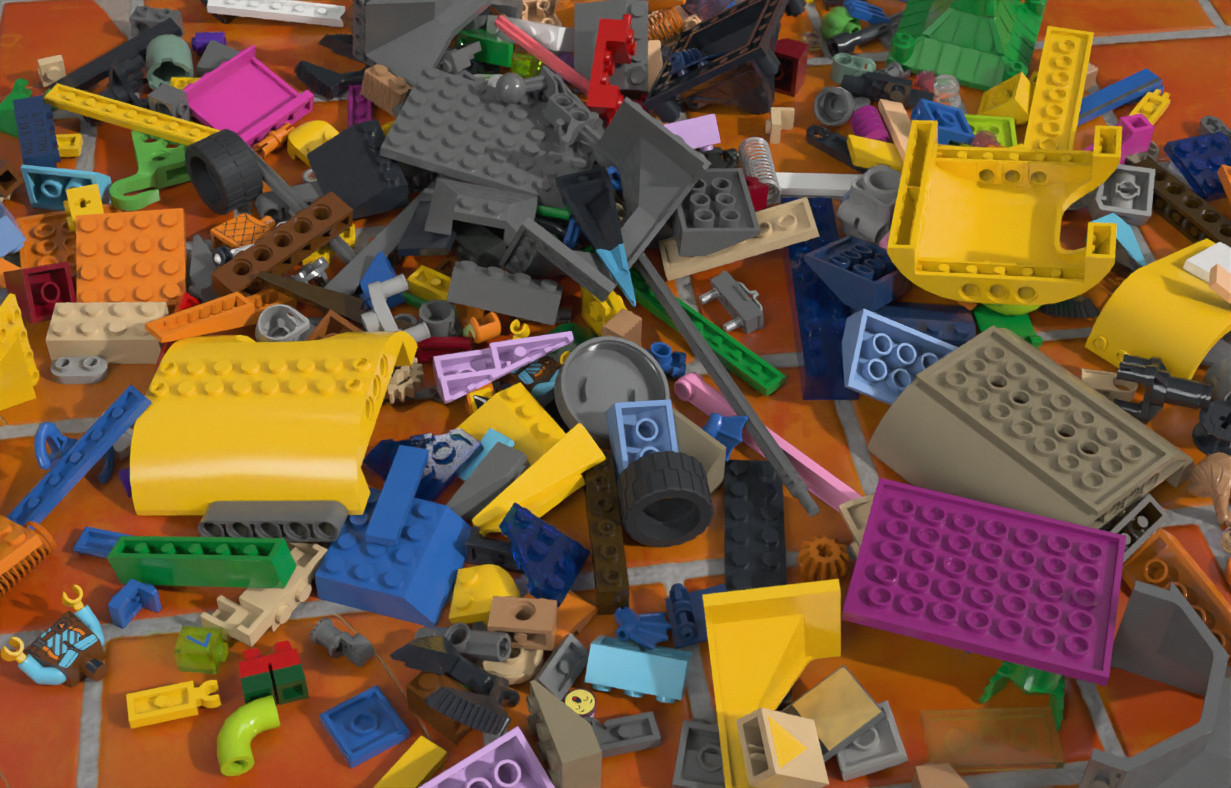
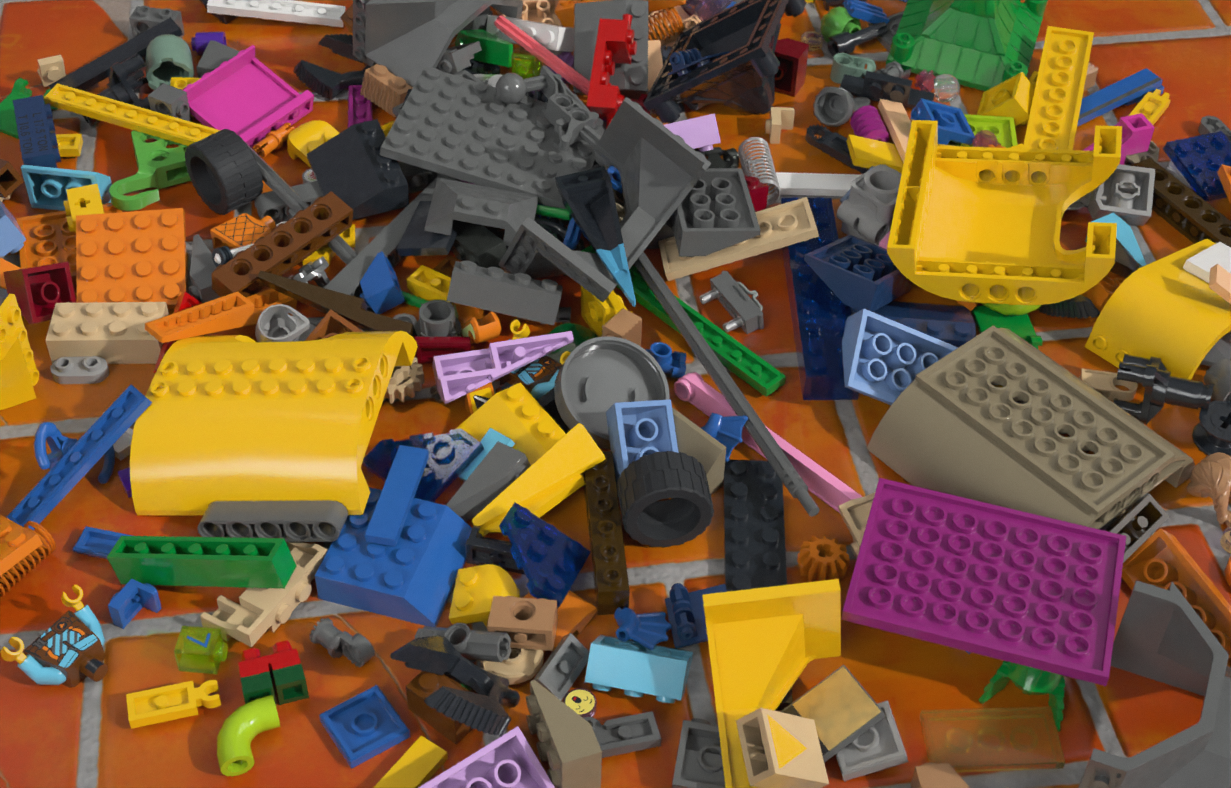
(380, 317): light grey connector -> none

